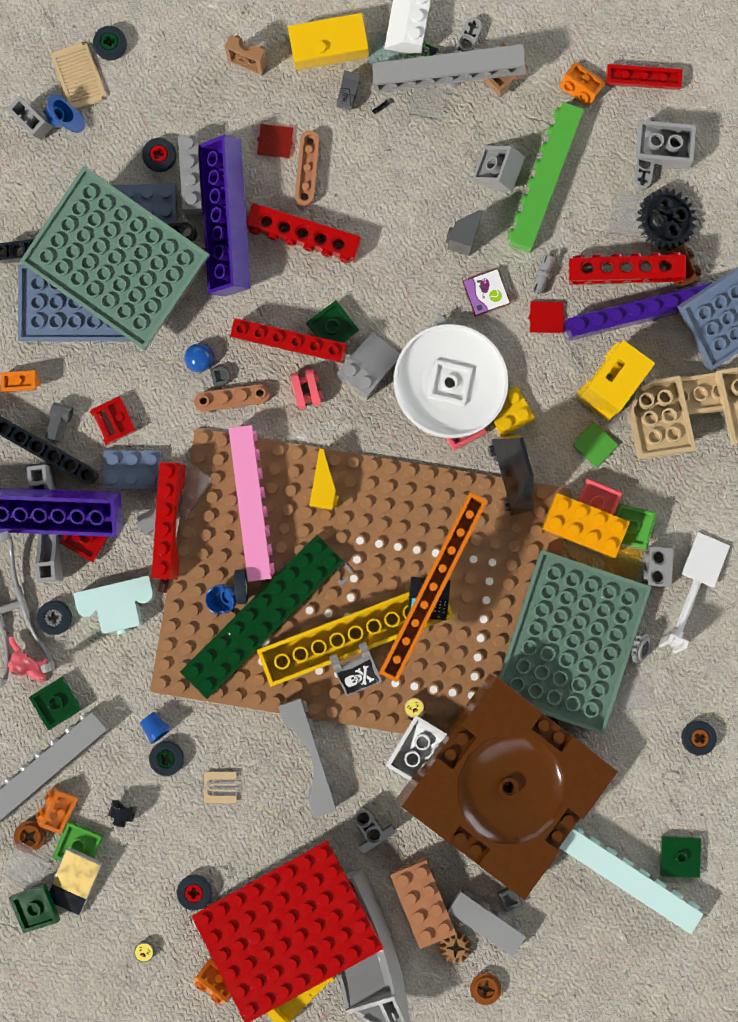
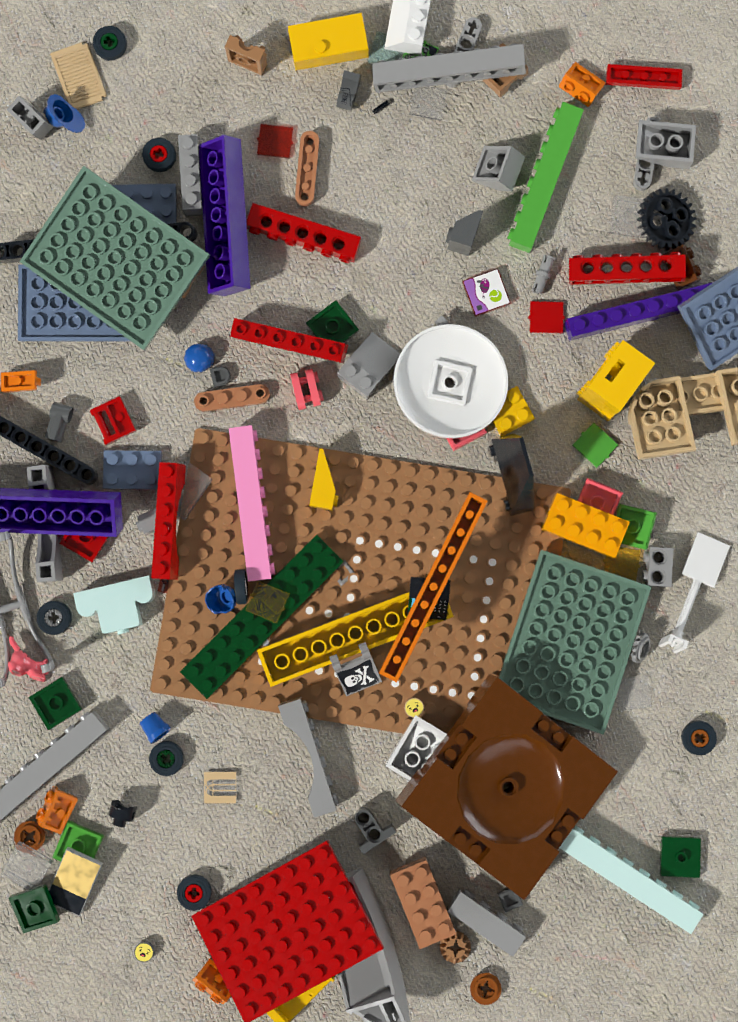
(267, 602): none -> clear yellow piece

